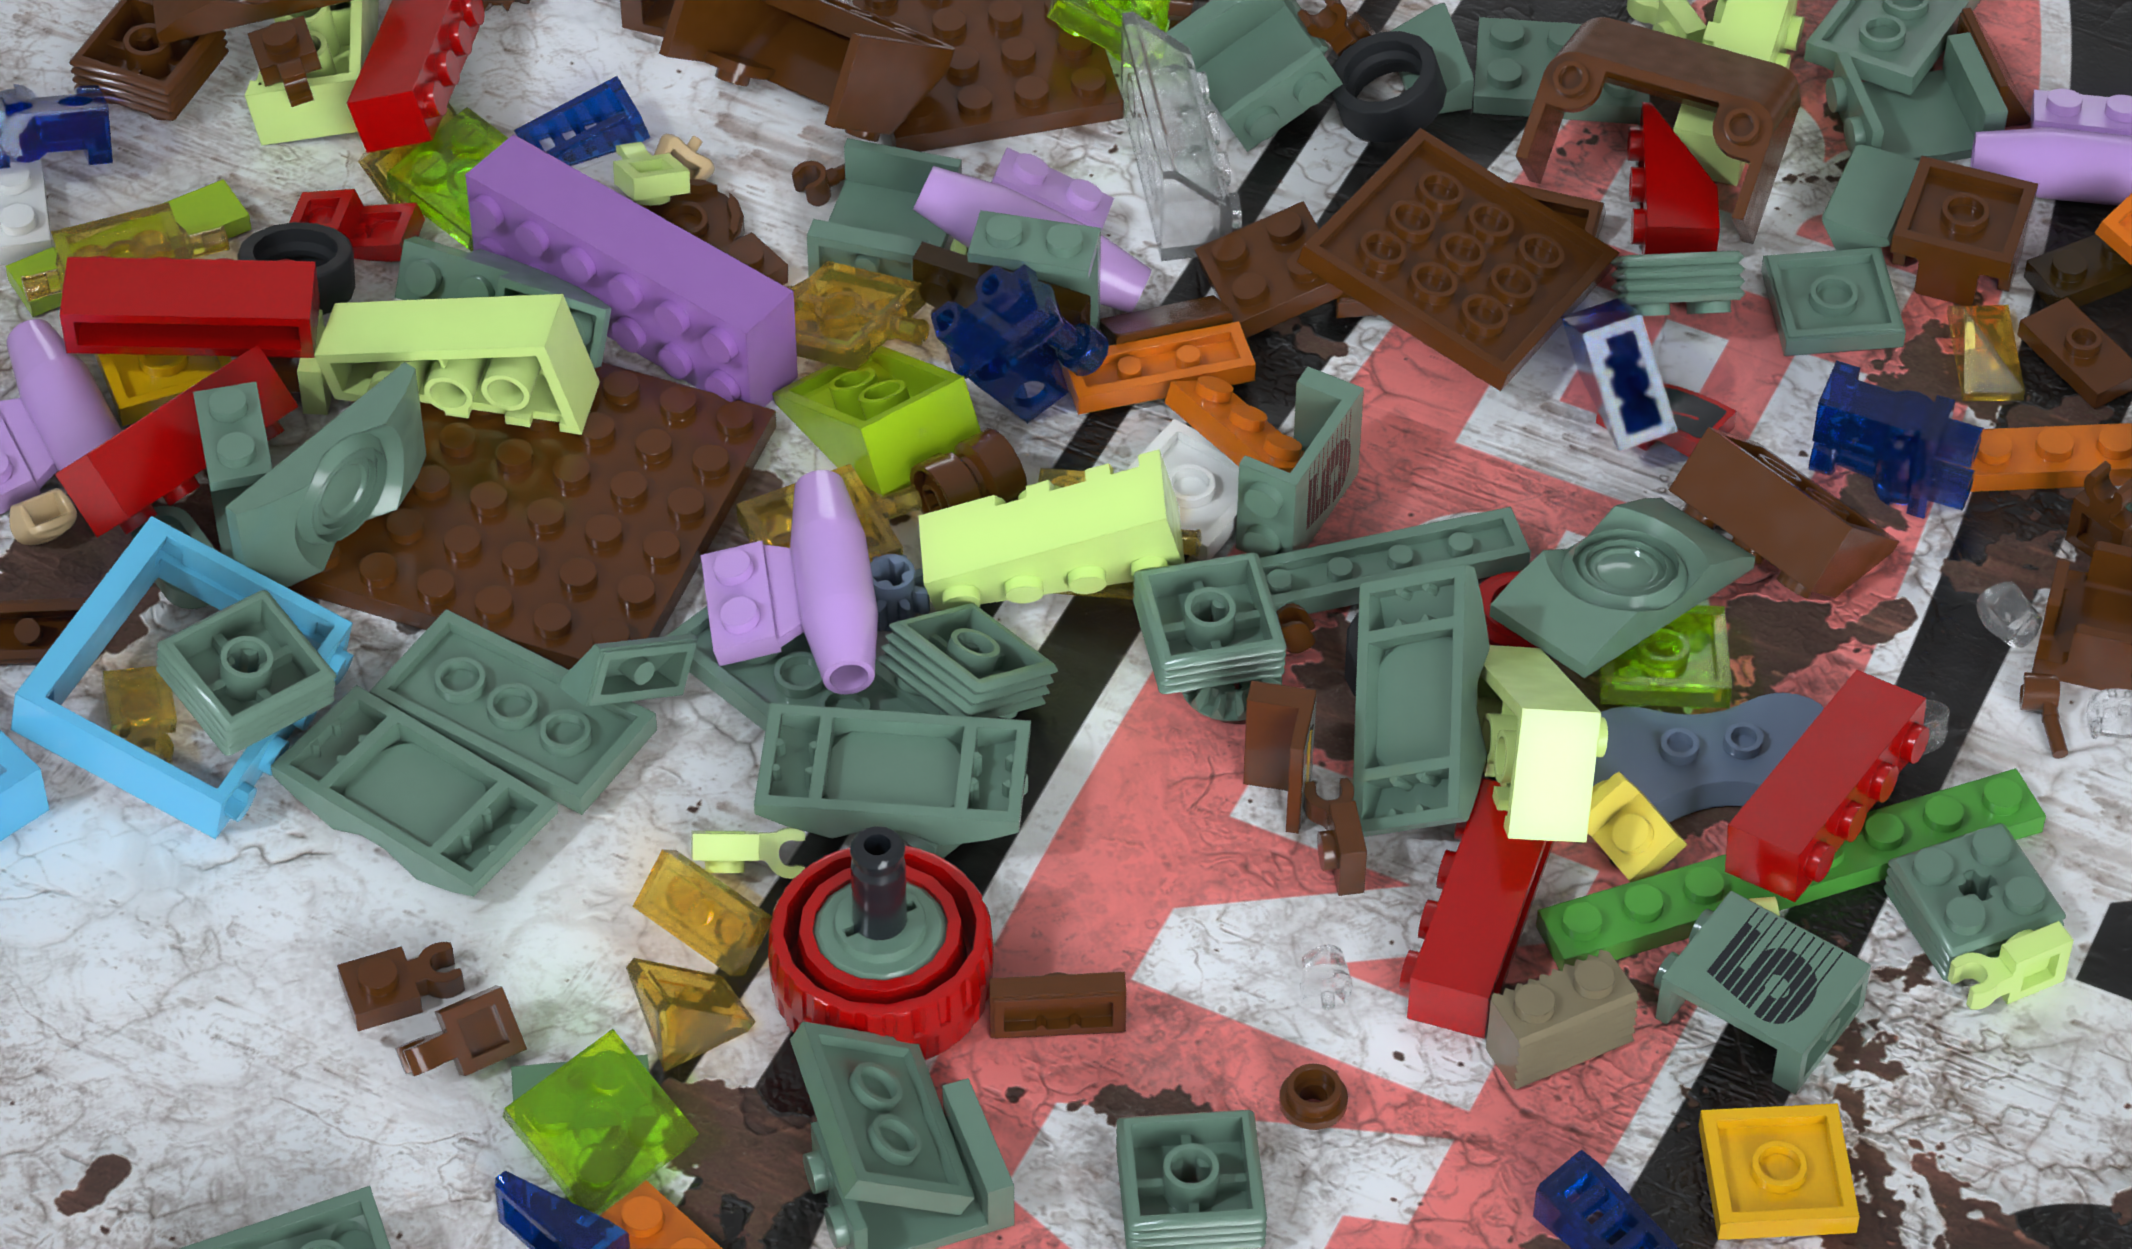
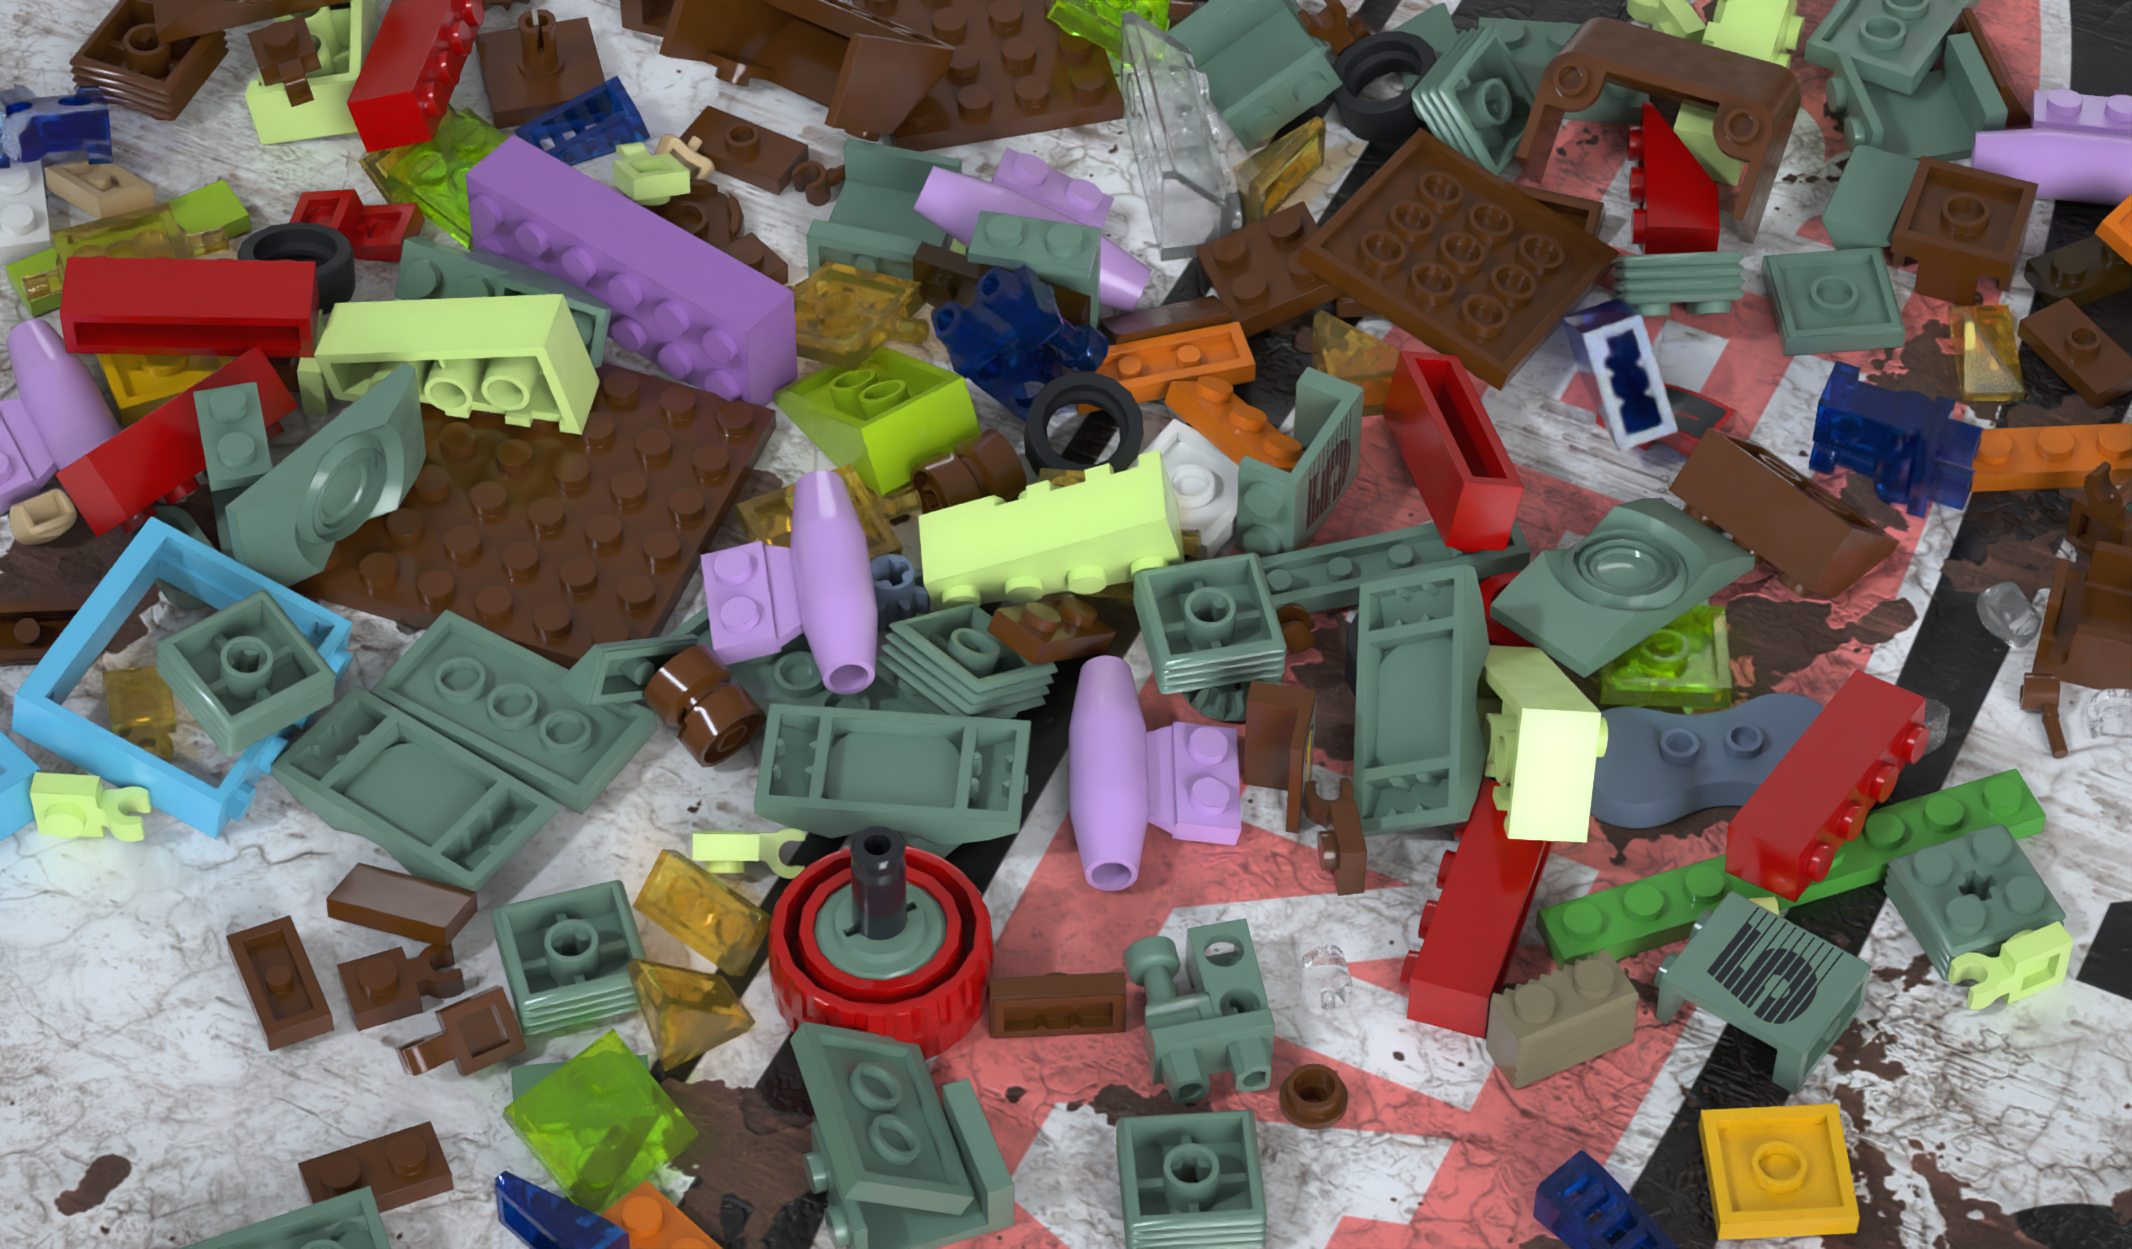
(81, 807): none -> yellowish green plate
(99, 188): none -> tan plate
(280, 983): none -> reddish brown plate
(395, 1166): none -> reddish brown plate
(402, 904): none -> reddish brown tile
(536, 66): none -> reddish brown tile
(569, 956): none -> sand green brick
(698, 697): none -> reddish brown wheel
(746, 149): none -> reddish brown plate
(1052, 630): none -> reddish brown plate
(1083, 389): none -> black tyre
(1125, 777): none -> lavender plate
(1209, 1031): none -> sand green hips
(1280, 169): none -> clear yellow slope
(1355, 358): none -> clear yellow slope
(1453, 451): none -> red brick
(1476, 99): none -> sand green brick
(1631, 829): light yellow bracket -> none

